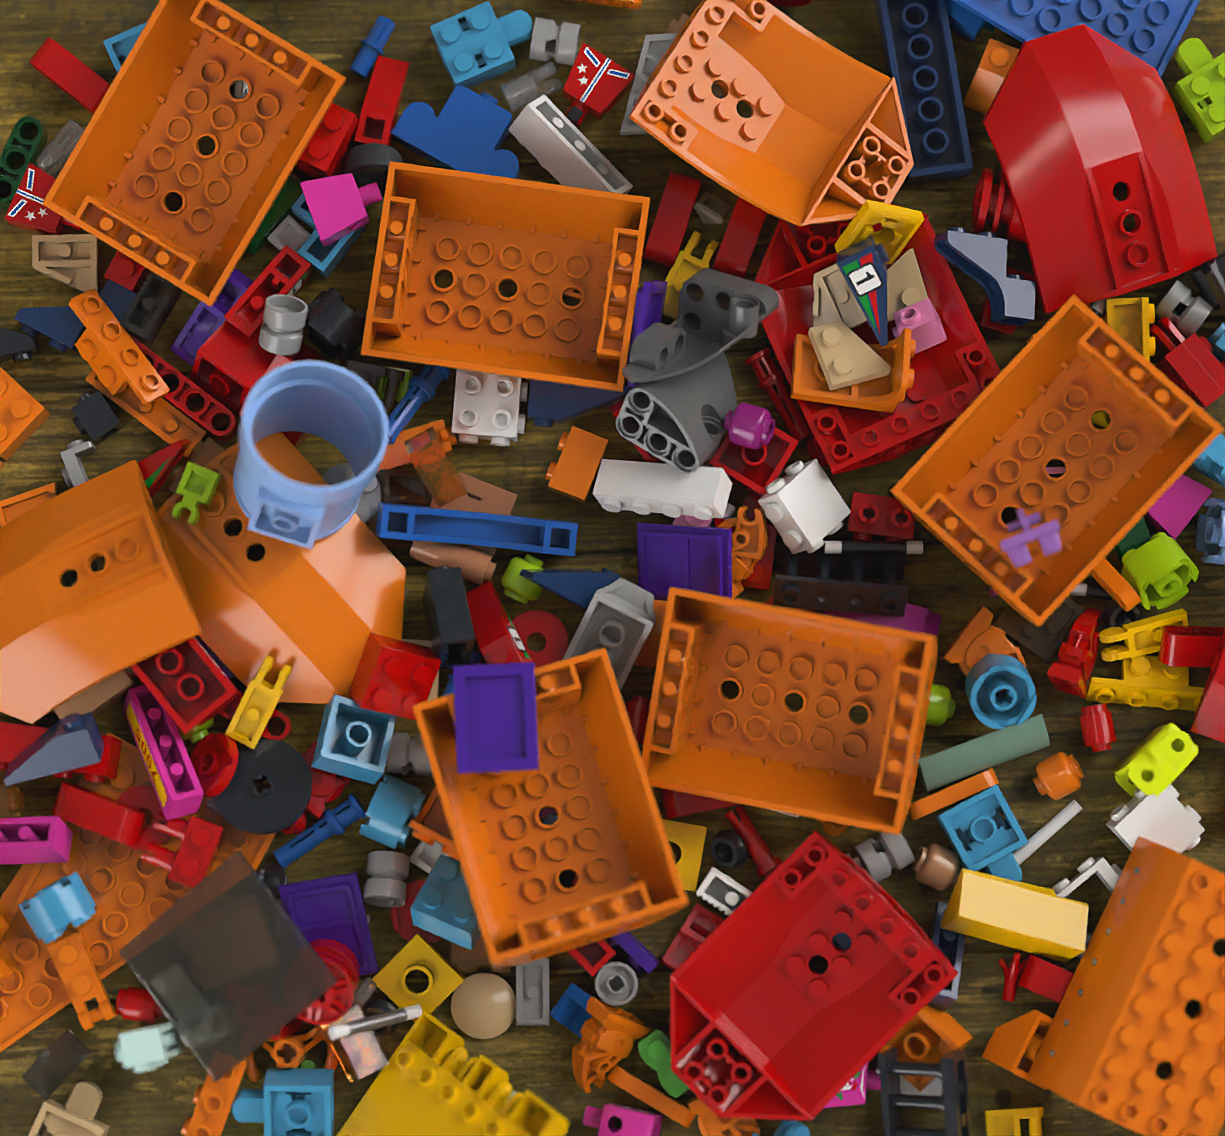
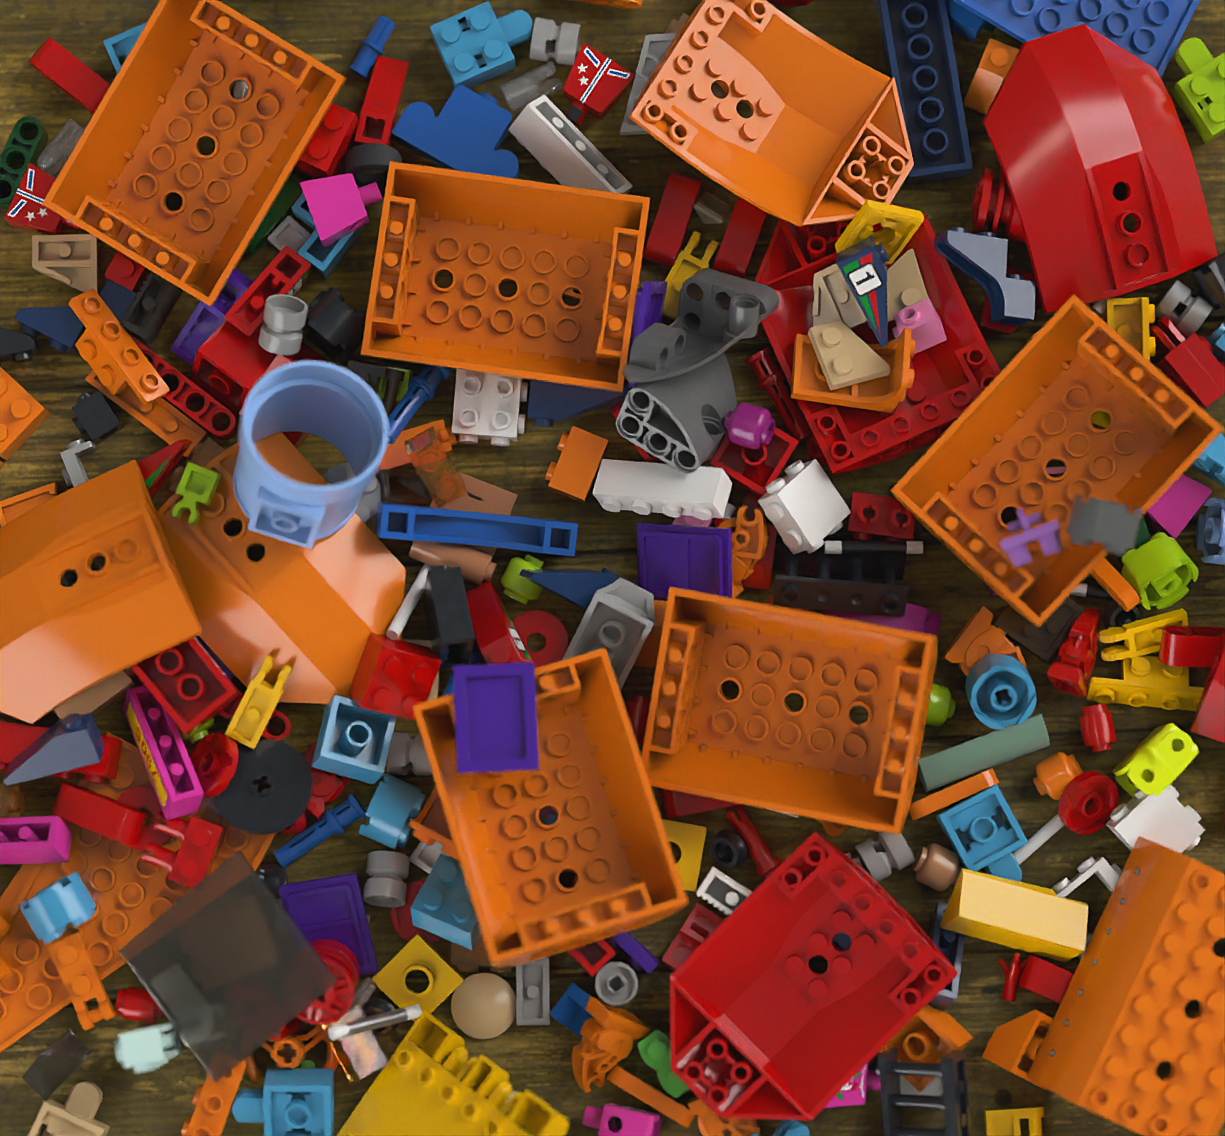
(409, 604): none -> white bar
(1078, 792): none -> red tile
(1103, 523): none -> dark grey brick

